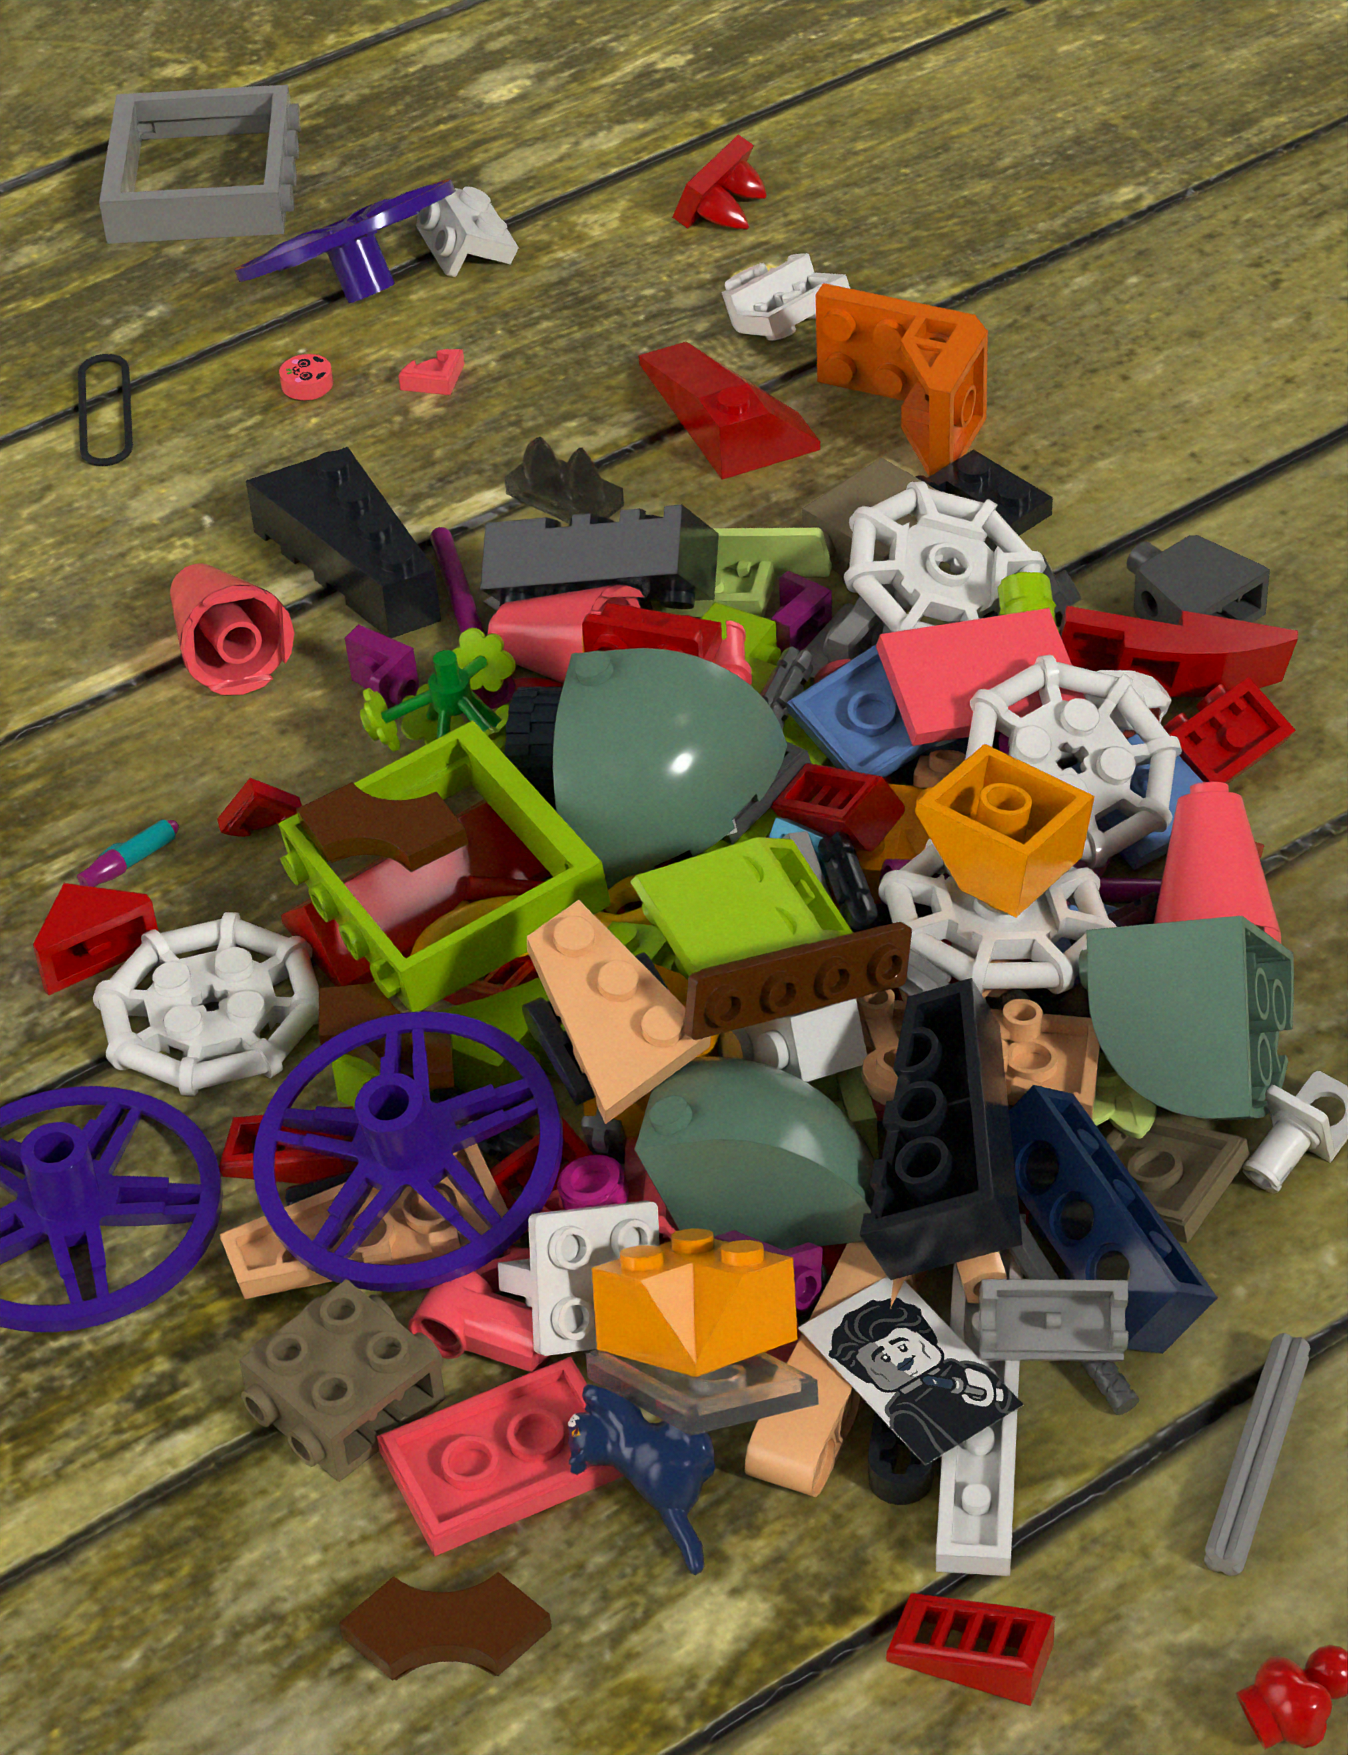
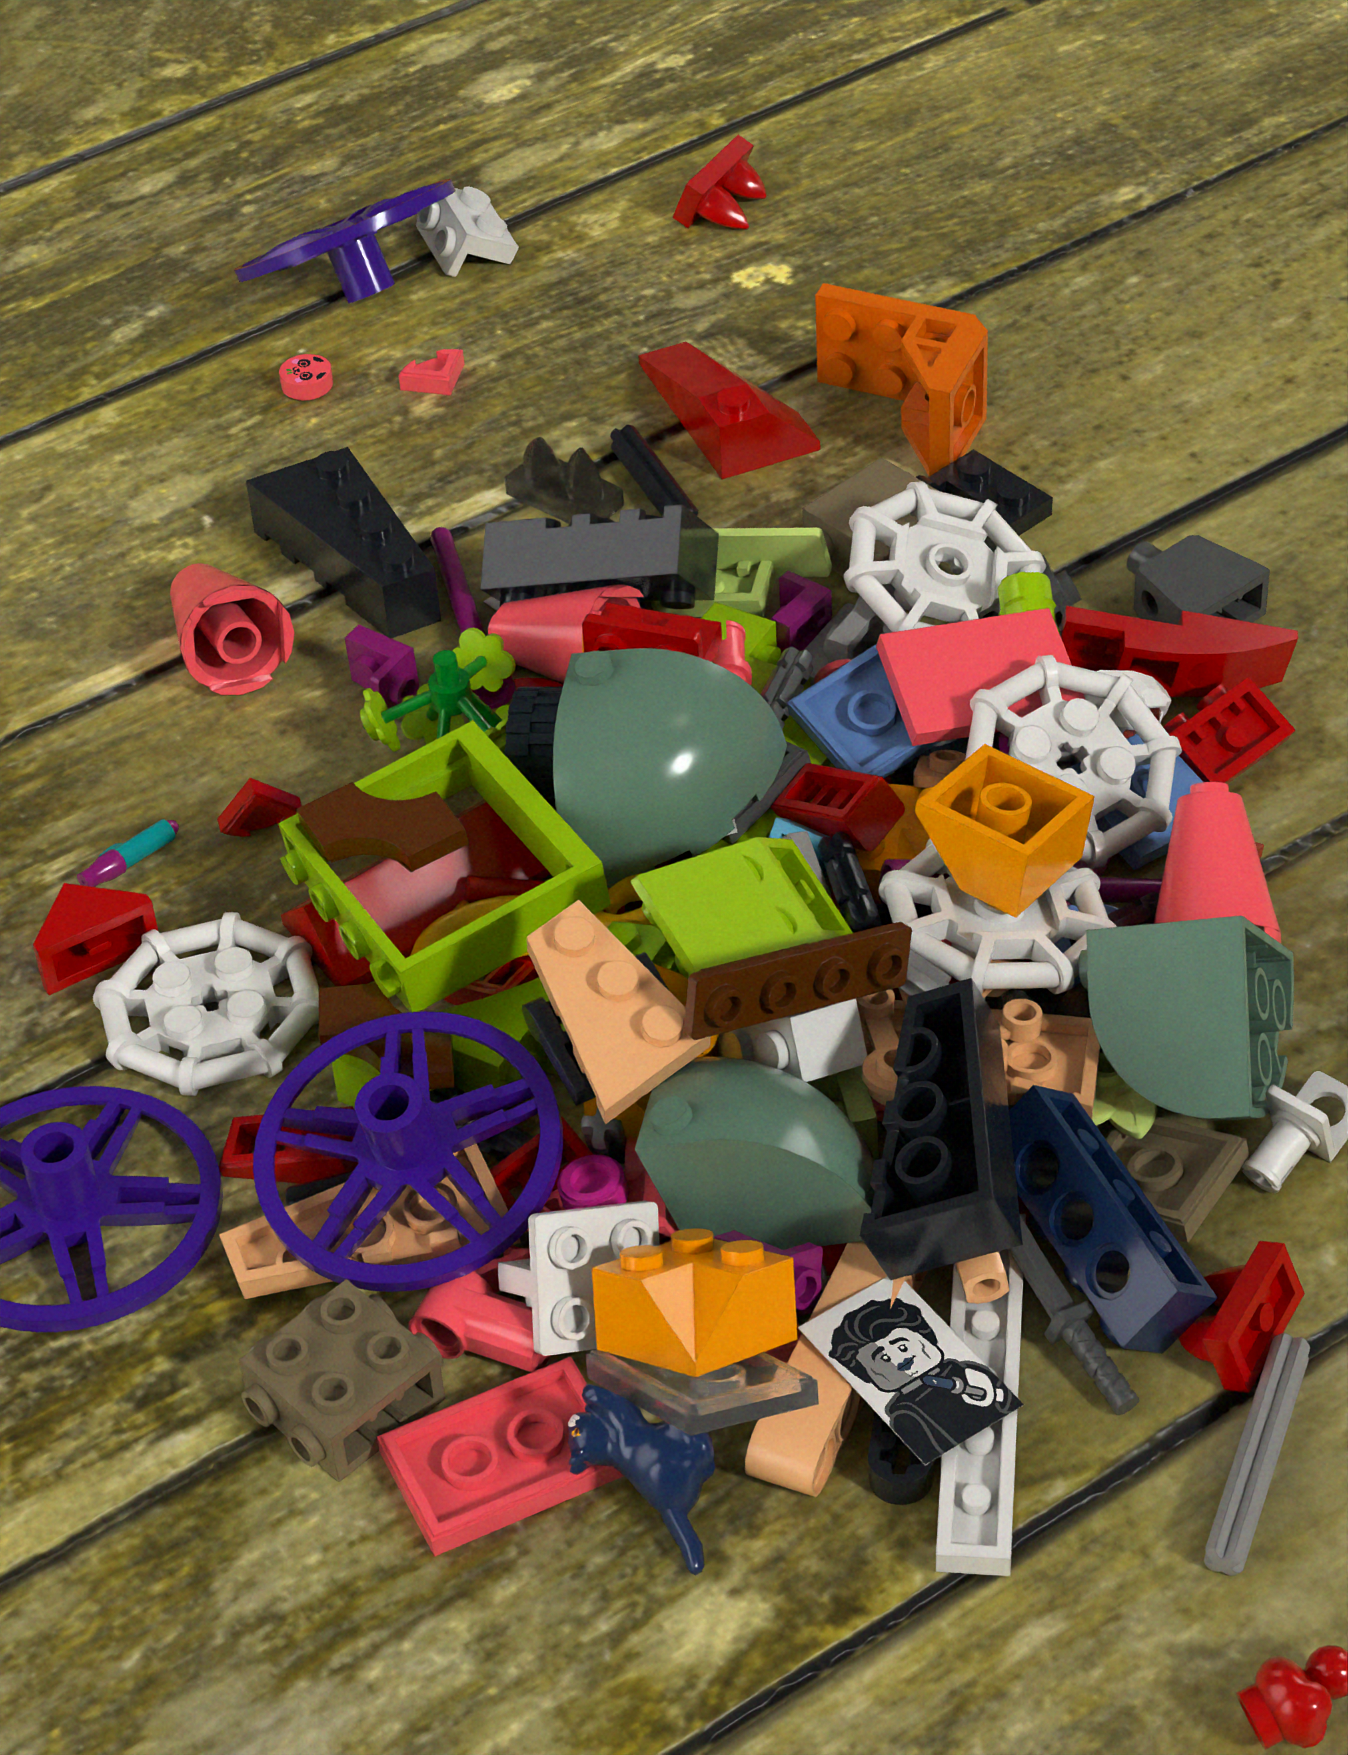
(83, 410): black piece -> none
(199, 211): light grey window -> none
(417, 1627): reddish brown tile -> none
(648, 470): none -> black axle
(776, 299): white slope -> none
(989, 1672): red slope -> none
(1053, 1320): light grey hinge -> none
(1254, 1309): none -> red tile

